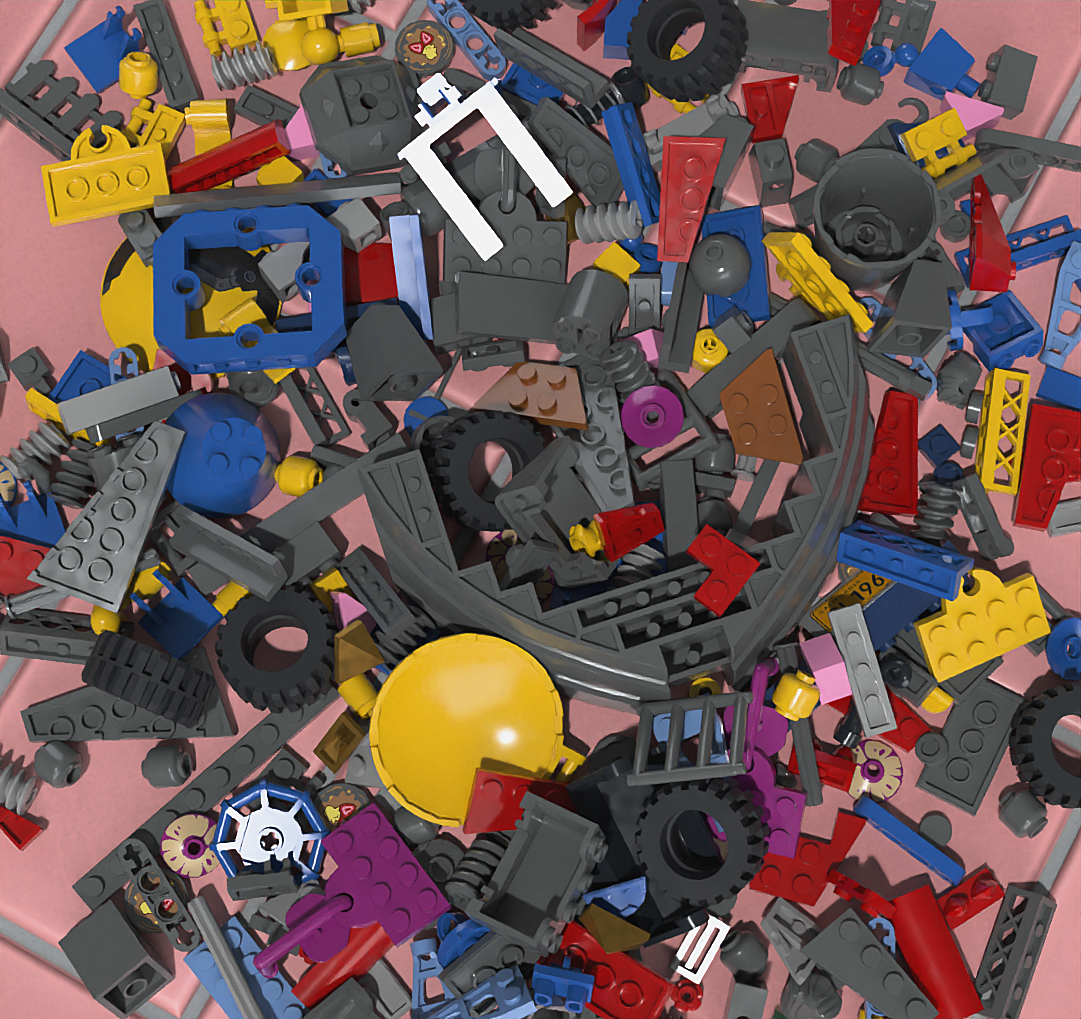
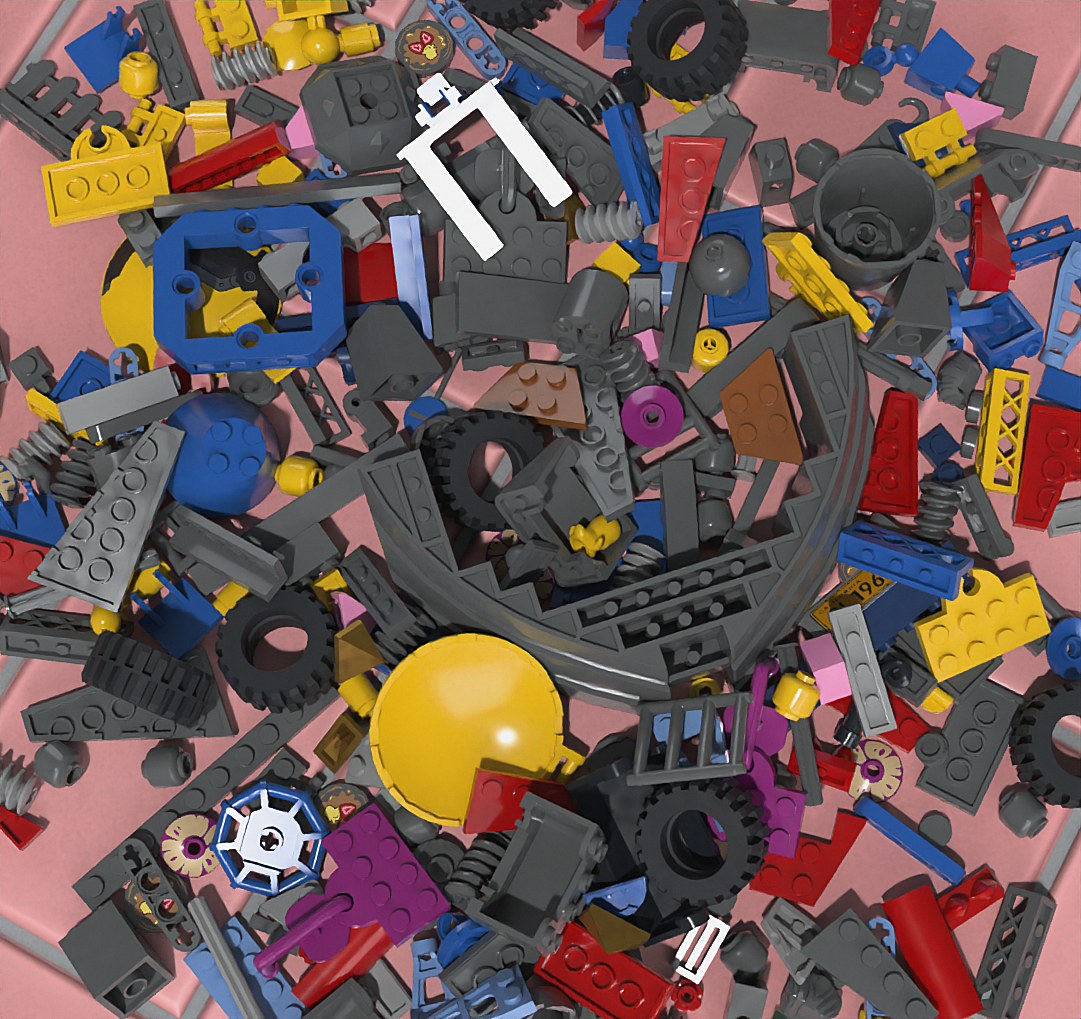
(251, 885): dark grey plate -> none
(564, 982): blue hips -> none
(627, 528): red wing -> none
(729, 567): red plate -> none
(733, 329): dark grey plate -> none
(768, 106): red wing -> none
(870, 900): red wing -> none

